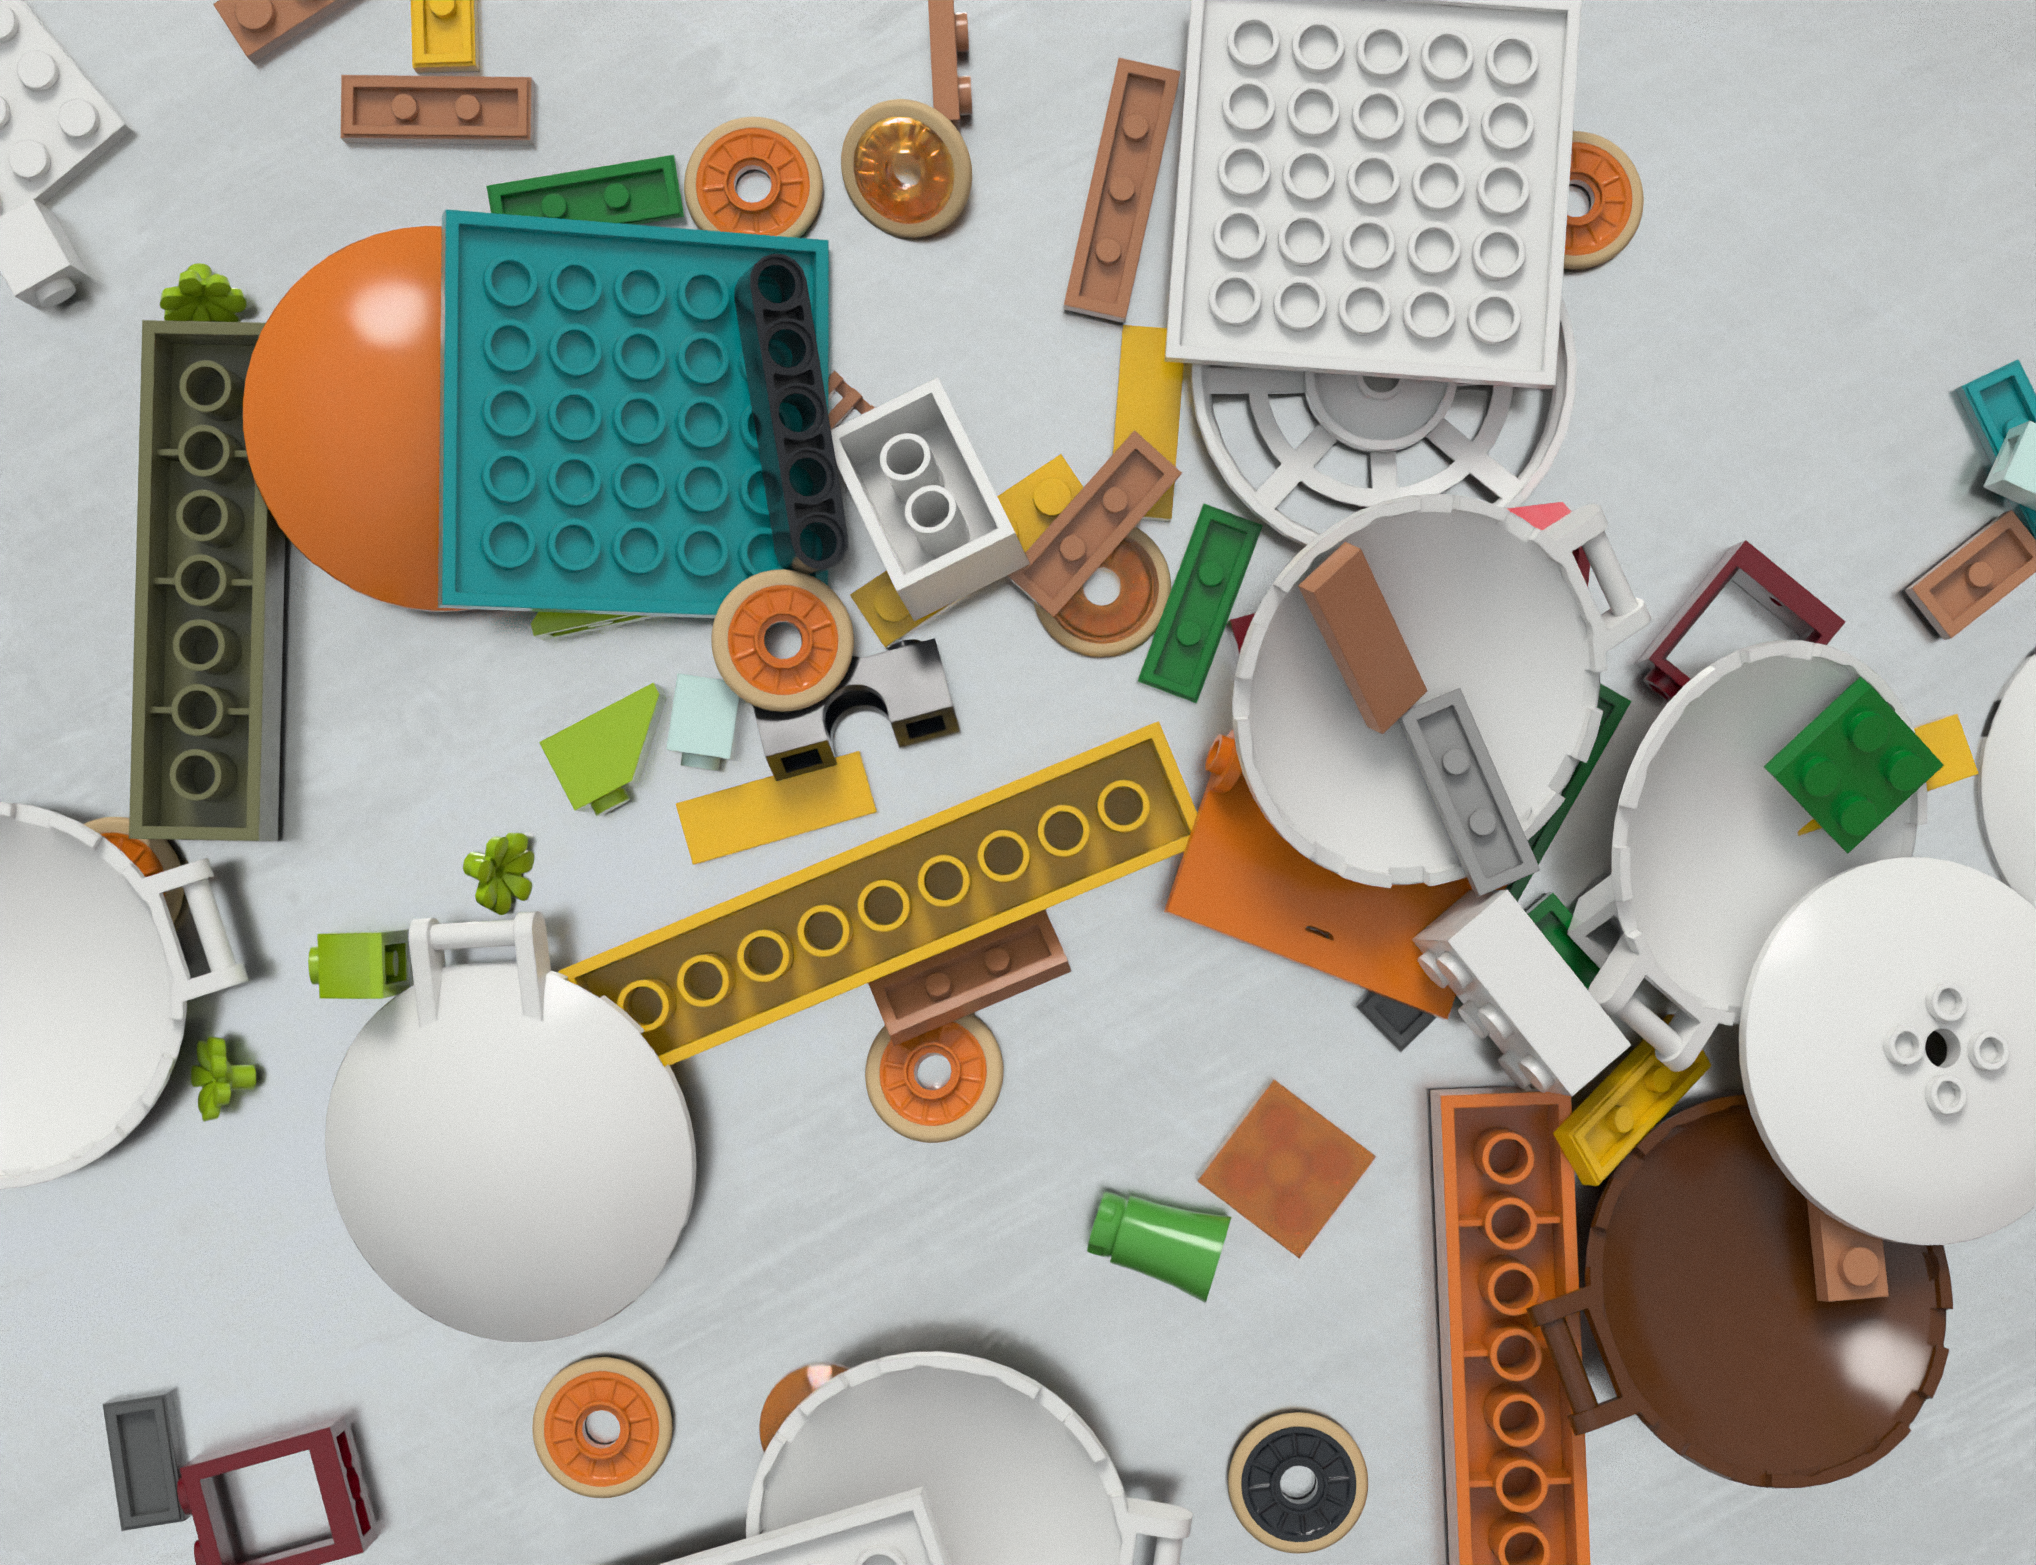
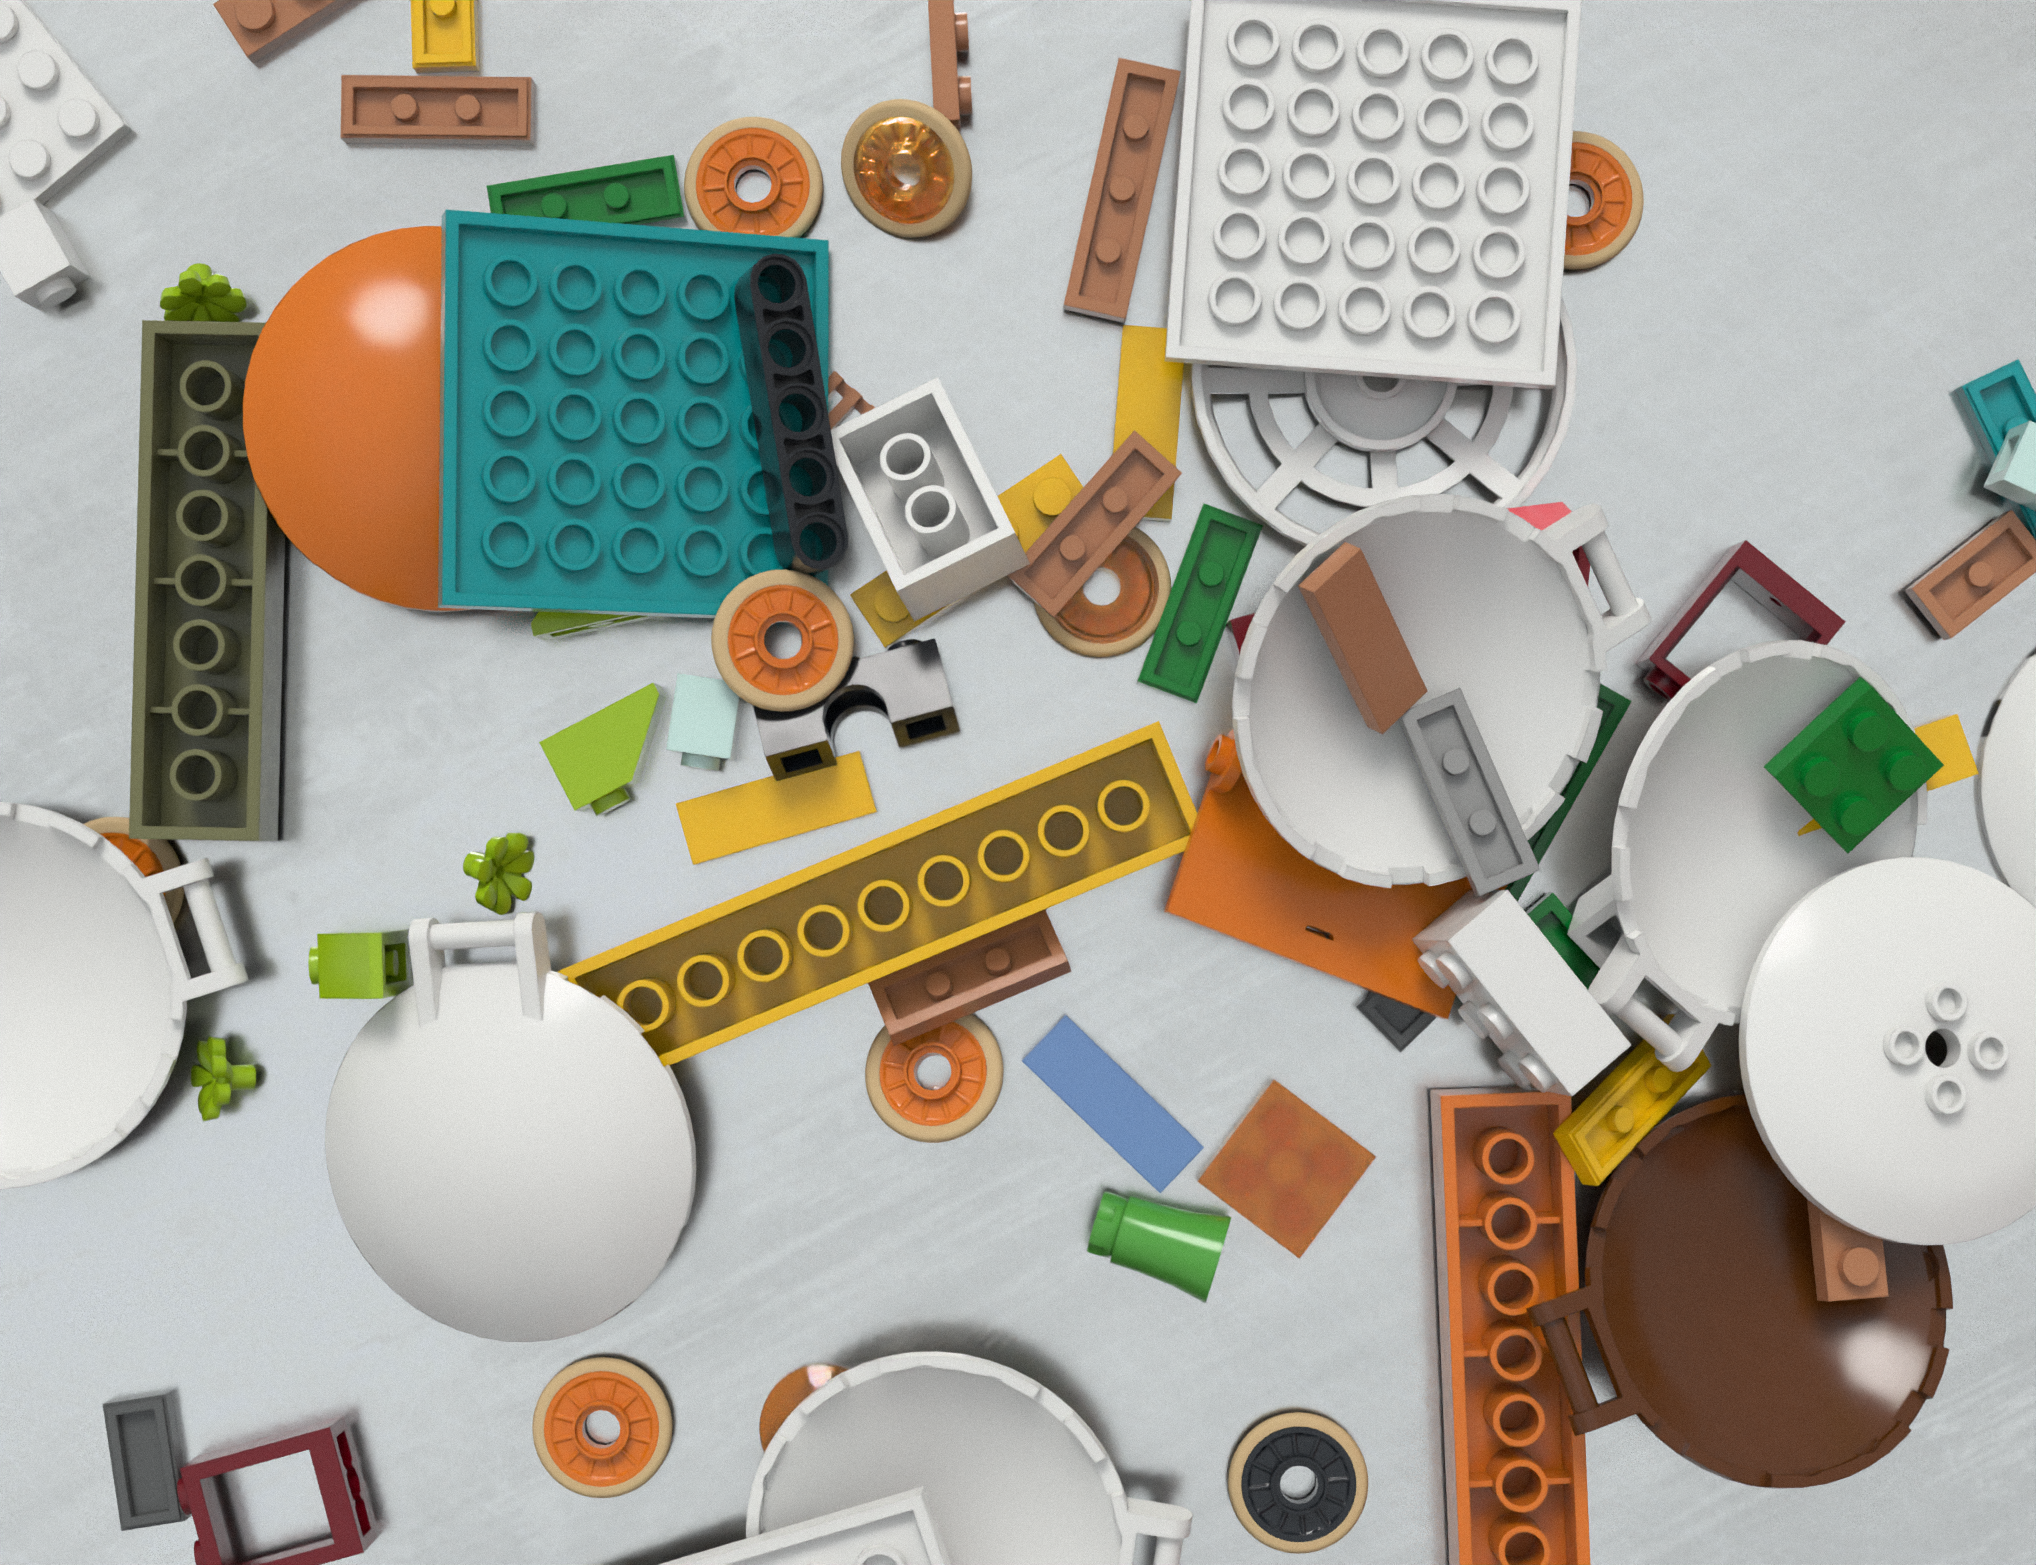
(1112, 1103): none -> medium blue tile

